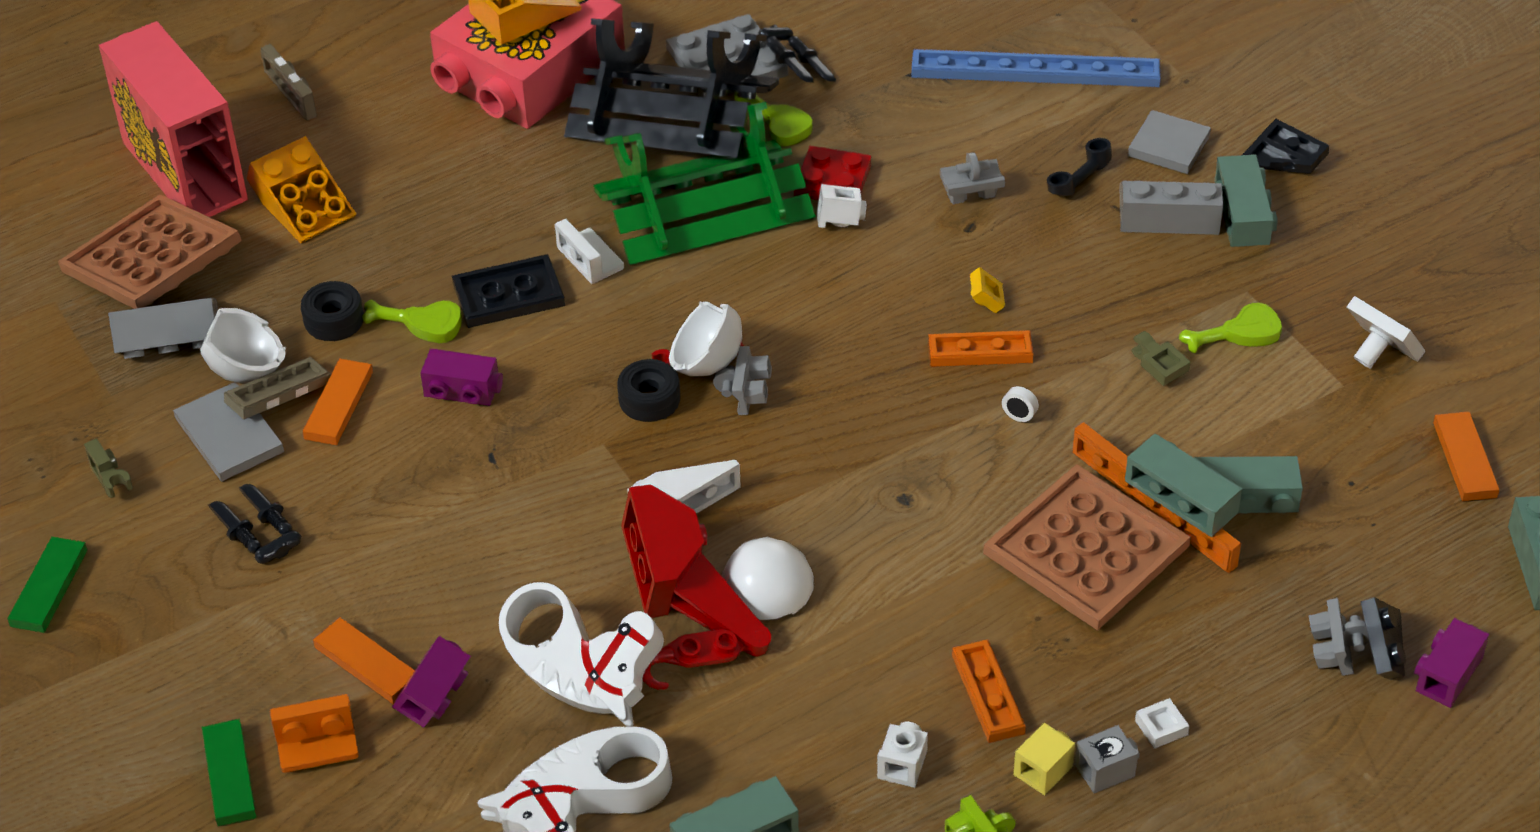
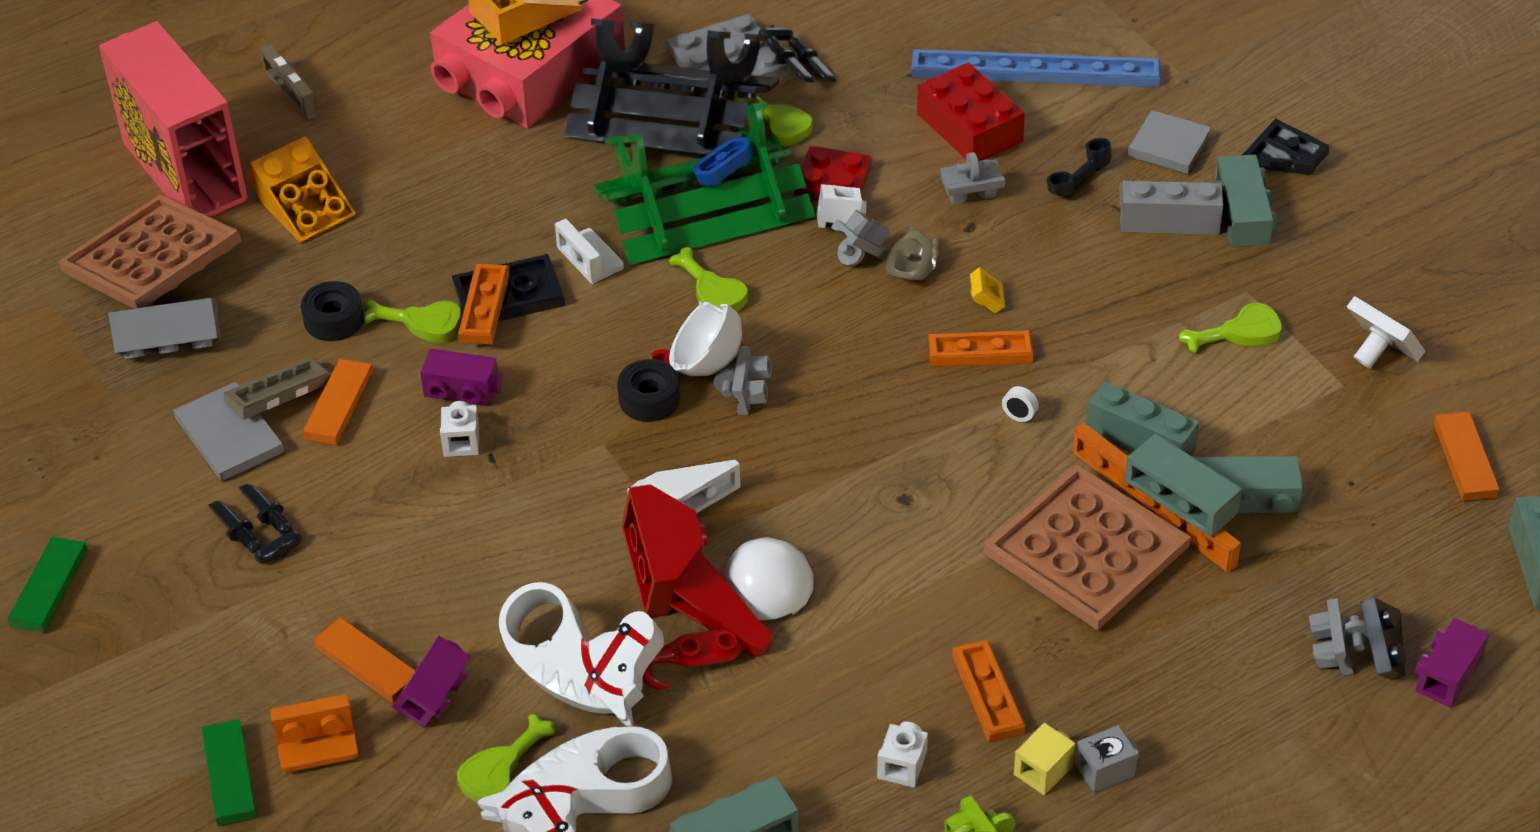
(104, 467): olive plate -> none
(241, 346): white cylinder -> none
(459, 421): none -> white brick
(484, 304): none -> orange tile
(492, 768): none -> lime piece
(709, 285): none -> lime piece
(723, 161): none -> blue plate
(861, 237): none -> light grey hips
(912, 256): none -> dark tan hat
(970, 112): none -> red brick
(1132, 420): none -> sand green brick
(1160, 361): olive plate -> none
(1162, 723): white tile -> none

